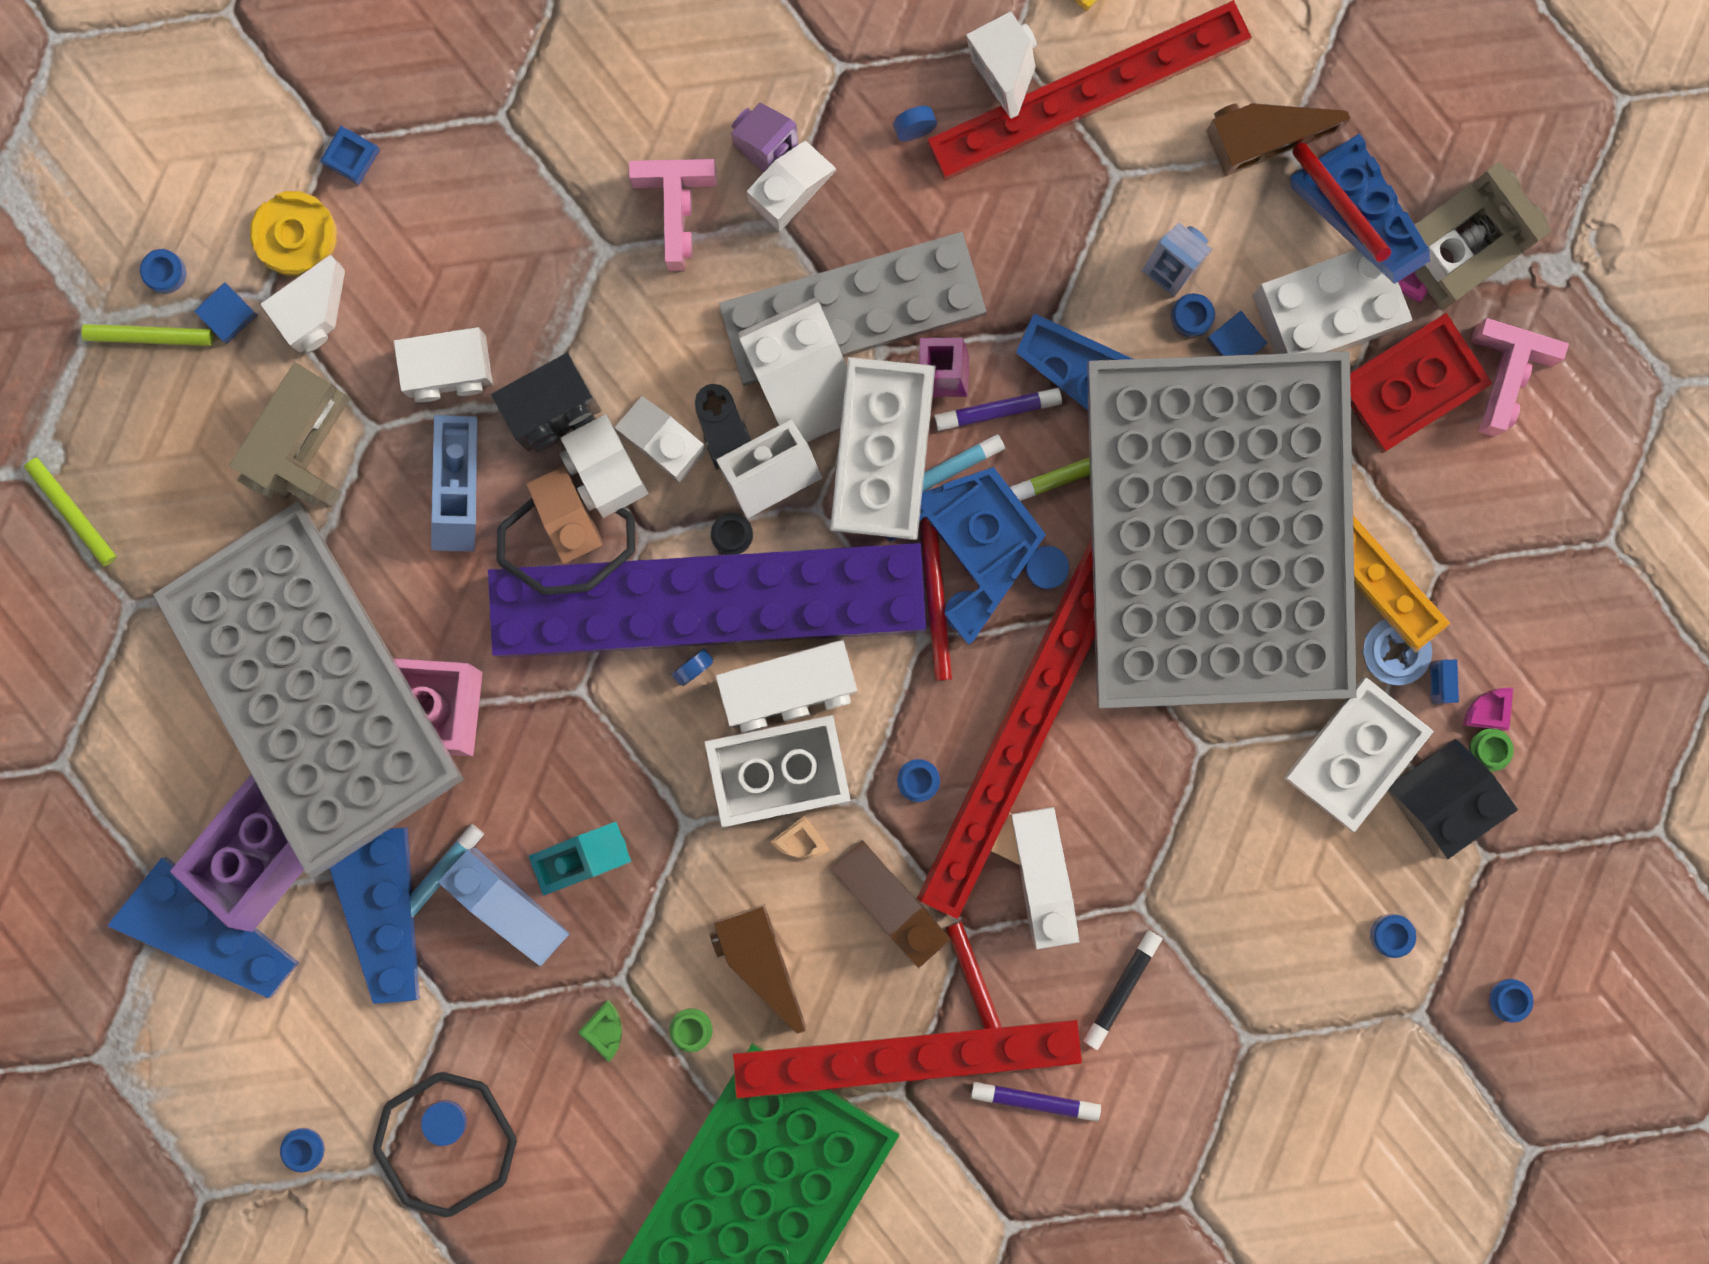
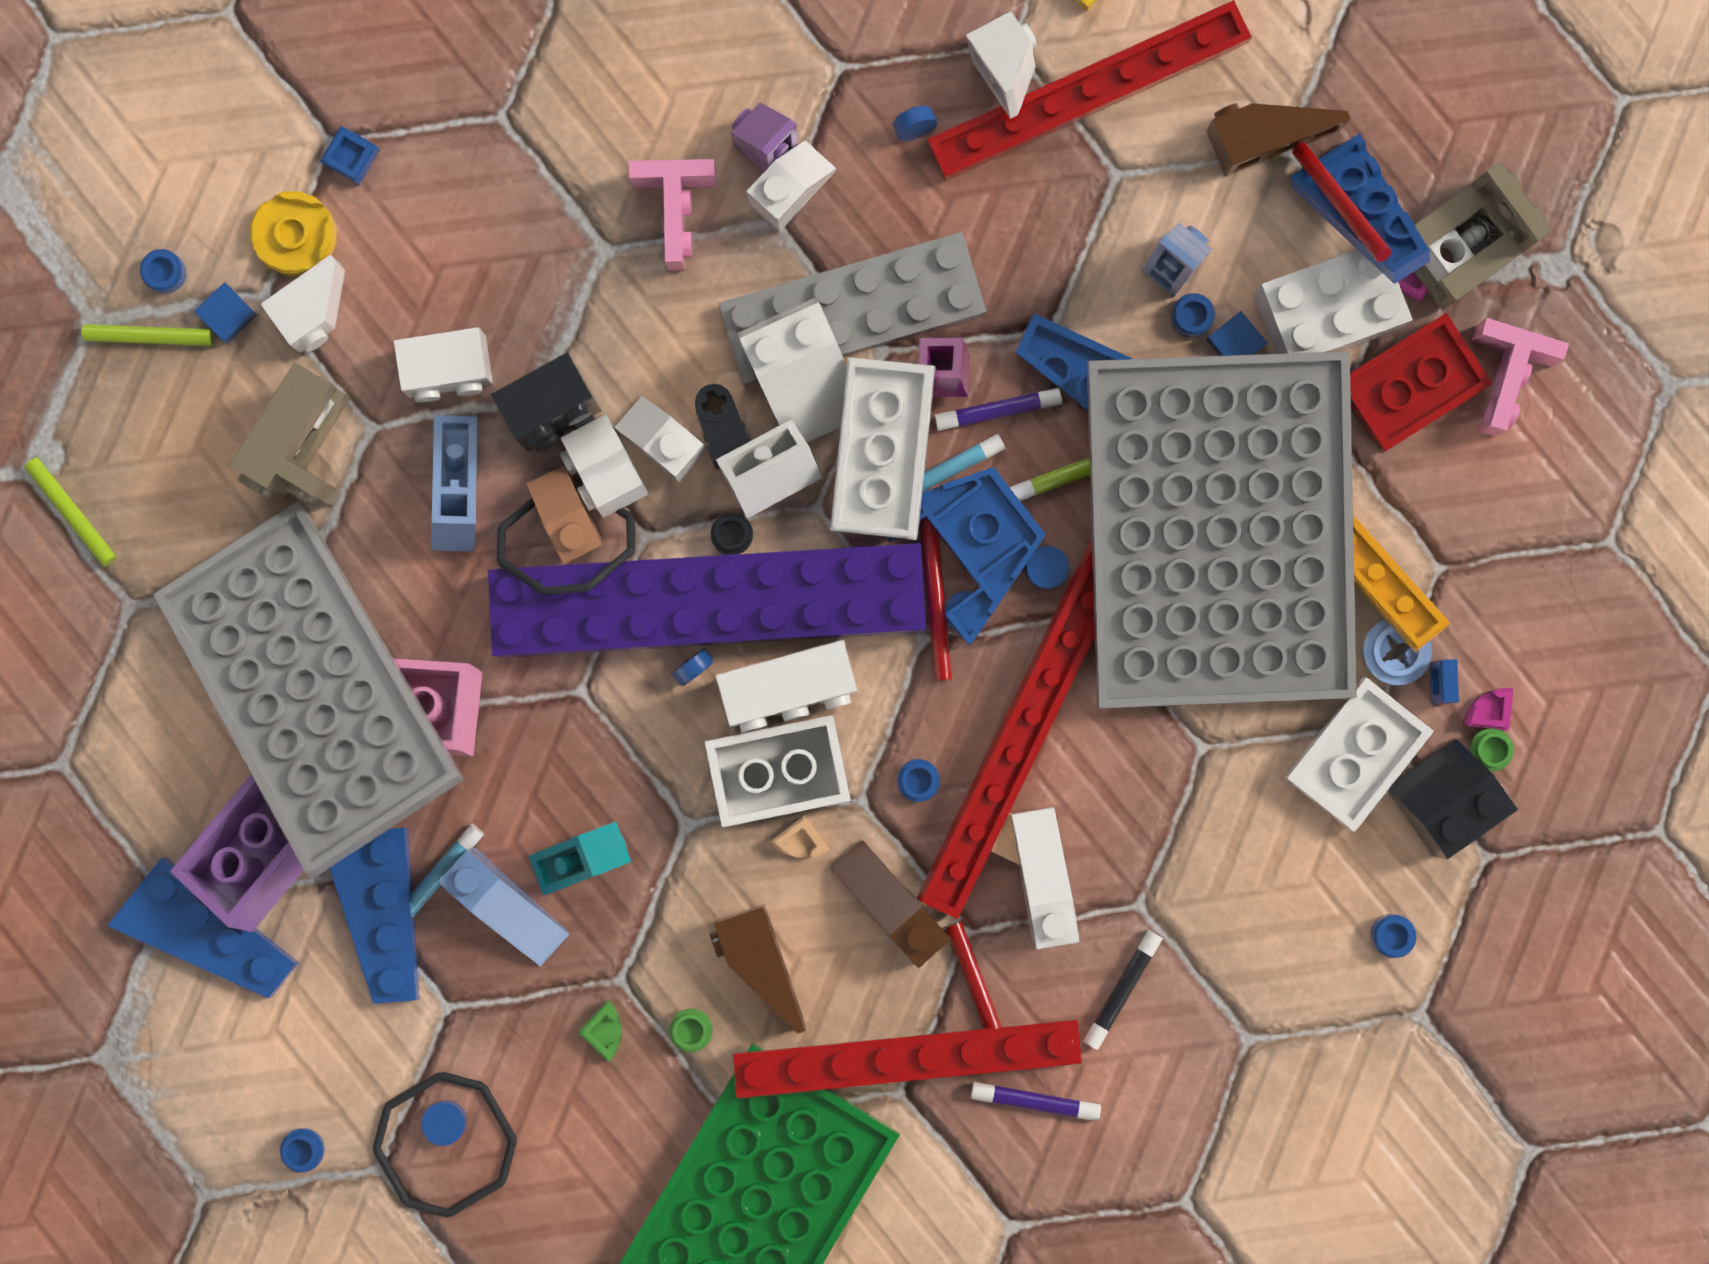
(1511, 1000): blue plate -> none

